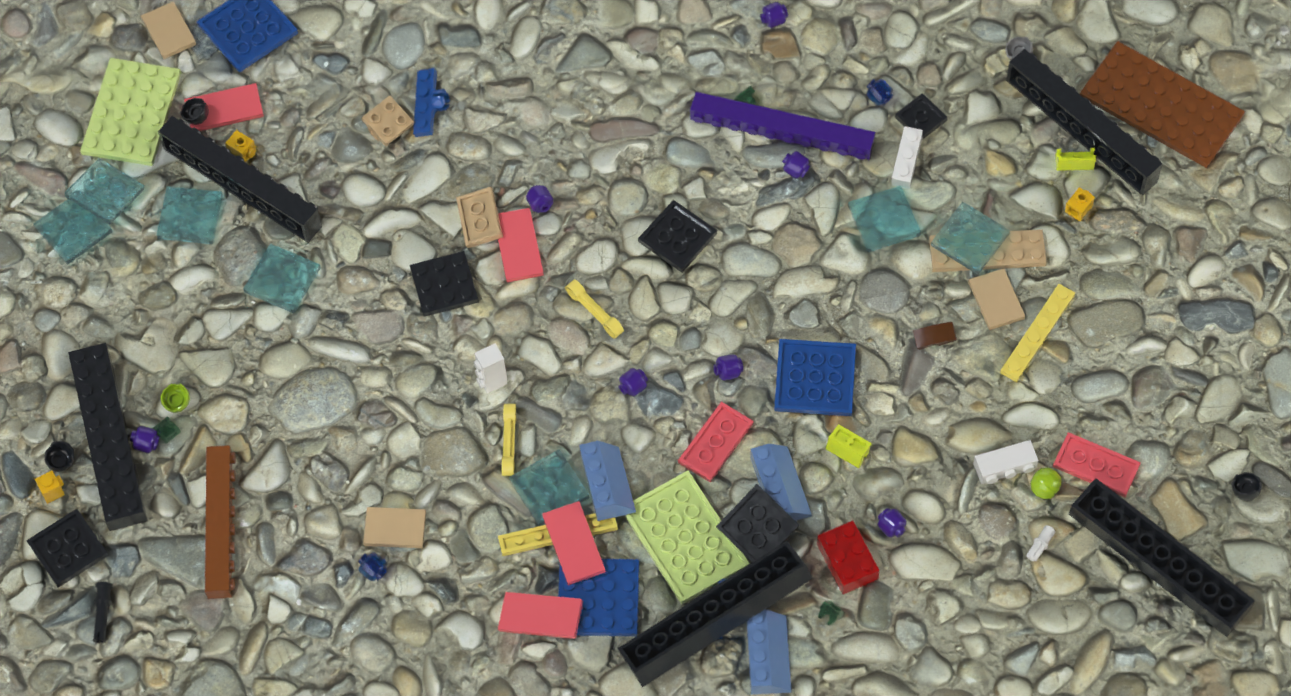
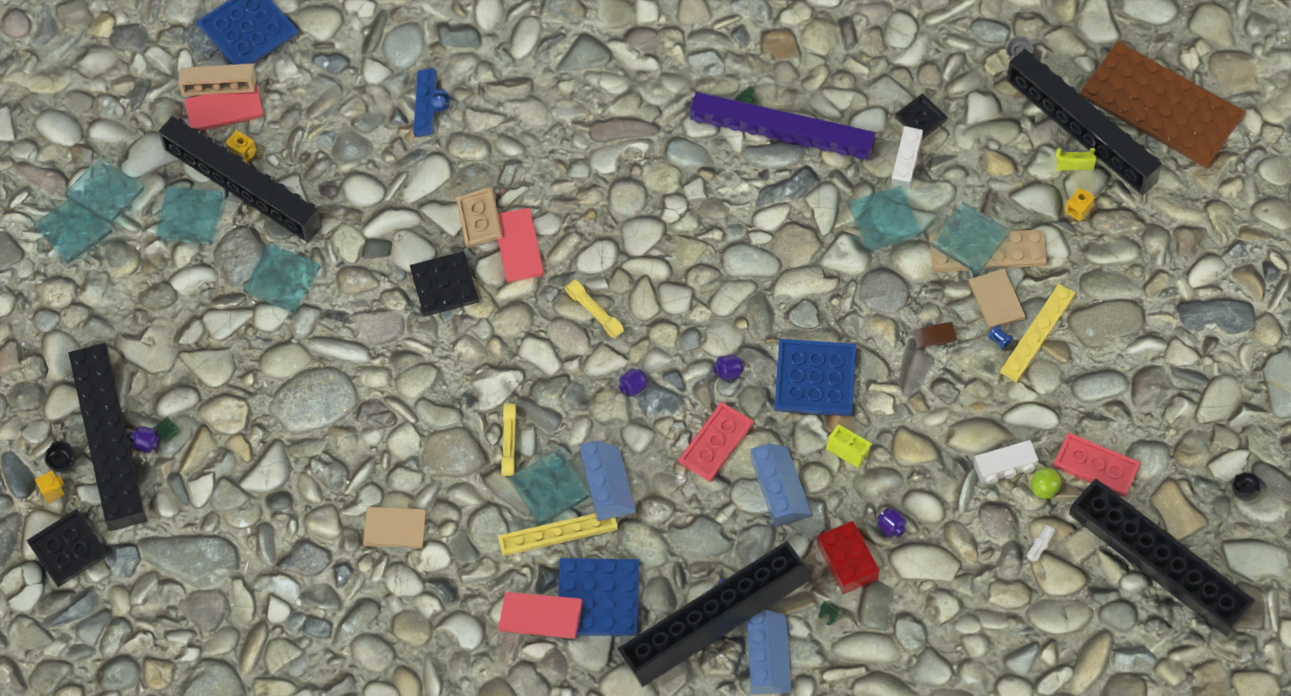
(102, 603): black pin -> none
(130, 111): yellowish green plate -> none
(168, 30): tan tile -> none
(175, 398): lime hair -> none
(194, 111): black hair -> none
(217, 79): none -> tan brick
(219, 522): dark orange brick -> none
(372, 566): clear blue head -> none
(387, 121): tan plate -> none
(490, 368): white brick -> none
(539, 198): dark purple head -> none
(573, 543): coral tile -> none
(677, 236): black plate -> none
(683, 538): yellowish green plate -> none
(757, 524): black plate -> none
(774, 14): dark purple head -> none
(796, 164): dark purple head -> none
(879, 92): clear blue head -> none
(1000, 337): none -> blue bush

